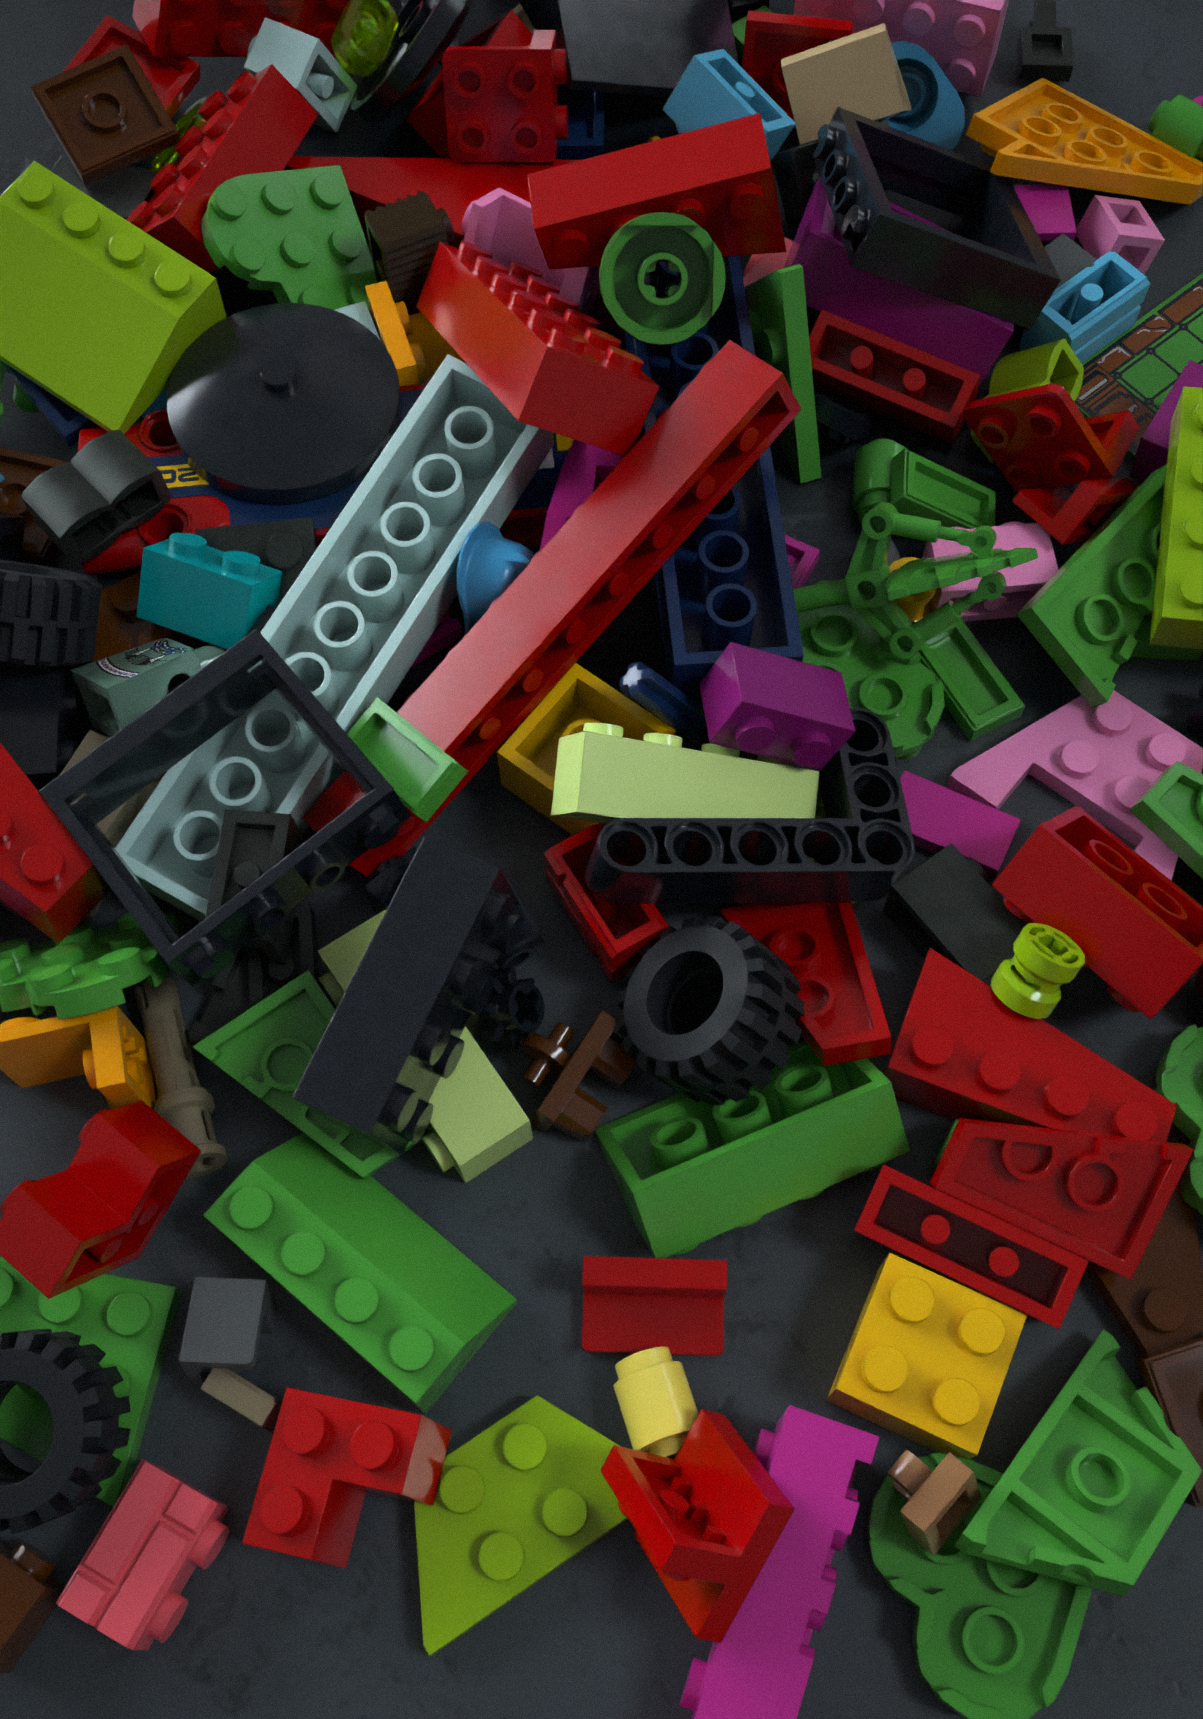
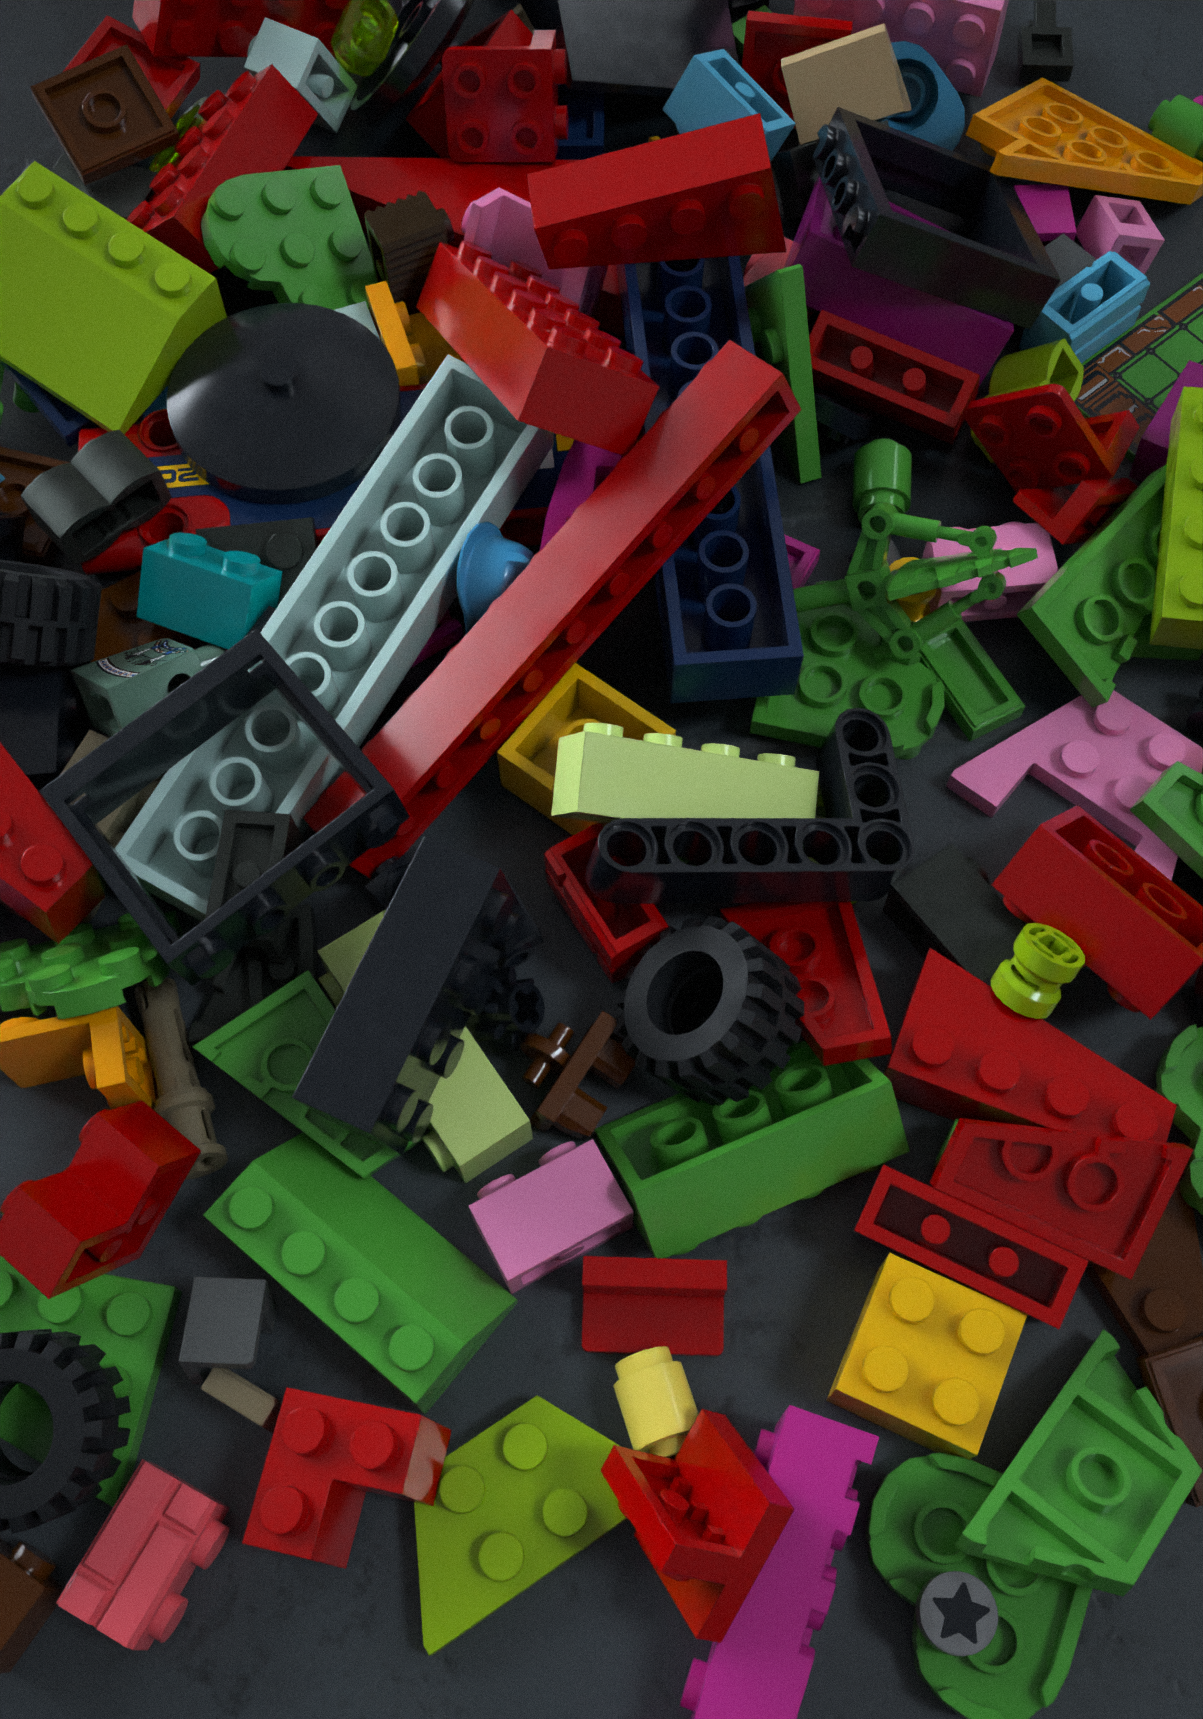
(406, 759): bright green tile -> none
(550, 1213): none -> bright pink brick
(665, 702): dark blue axle -> none
(687, 302): bright green brick -> none
(776, 707): magenta brick -> none
(934, 1498): medium nougat tile -> none
(939, 494): bright green tile -> none
(947, 817): dark pink tile -> none
(956, 1613): none -> flat silver tile

